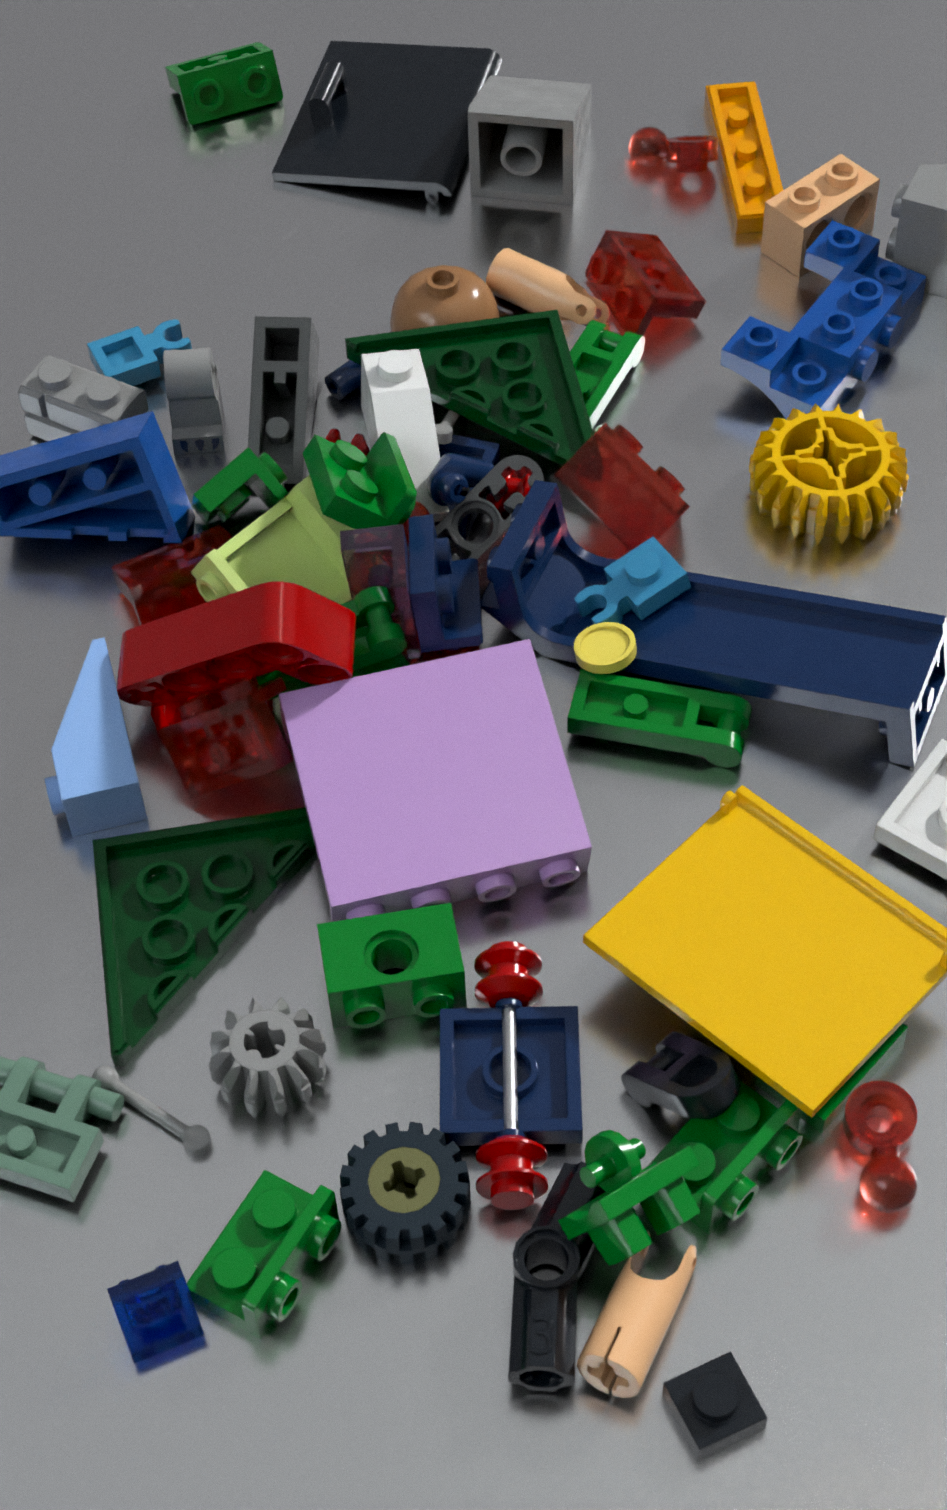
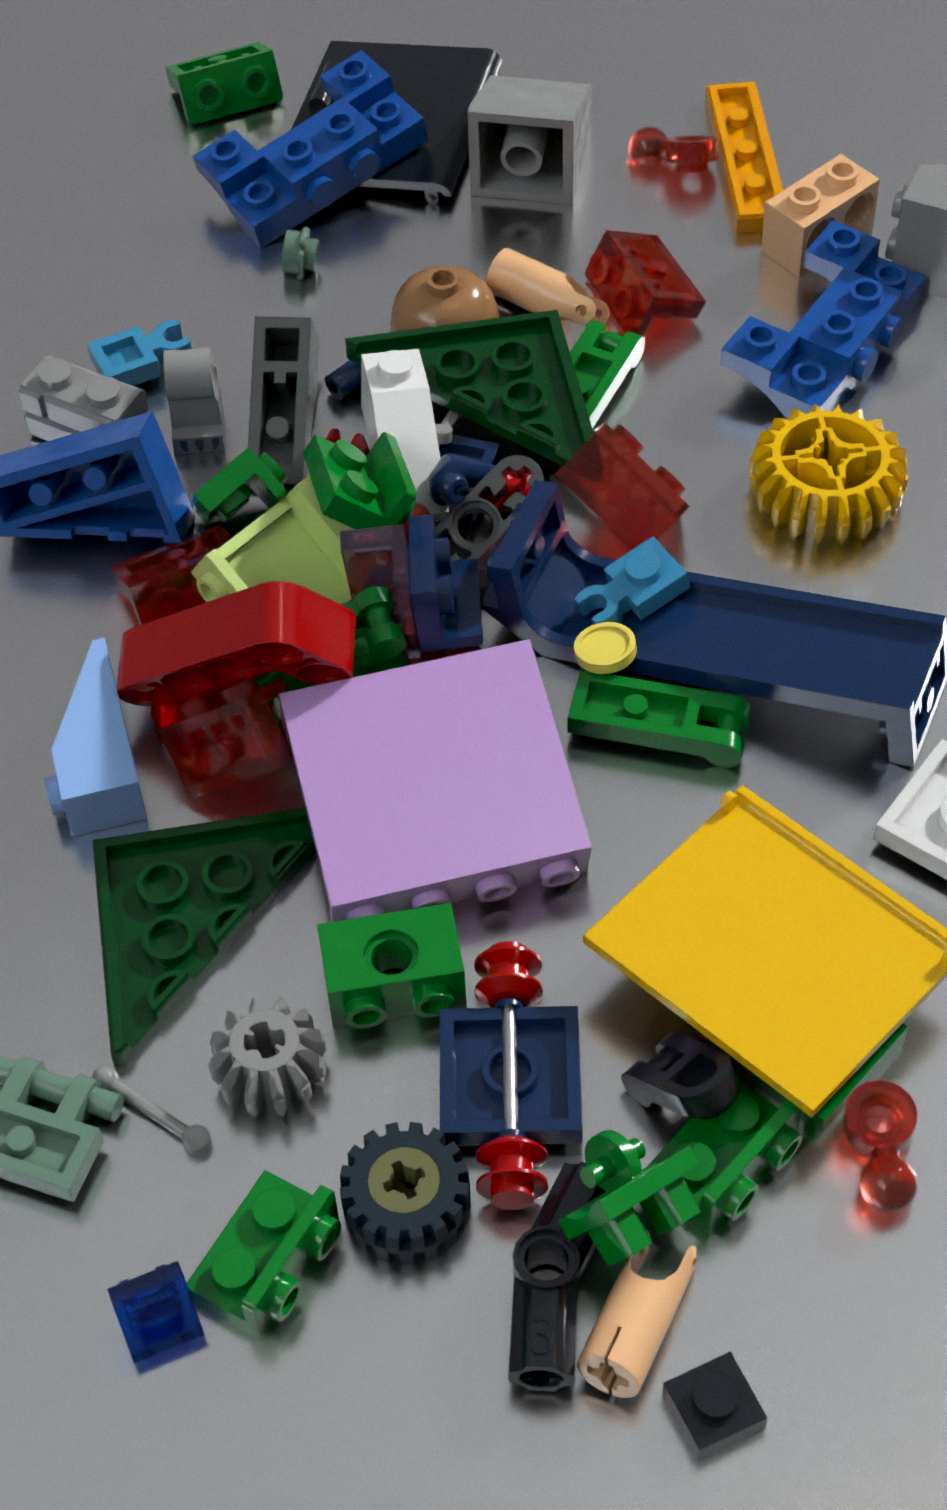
(299, 253): none -> sand green plate
(318, 158): none -> blue bracket

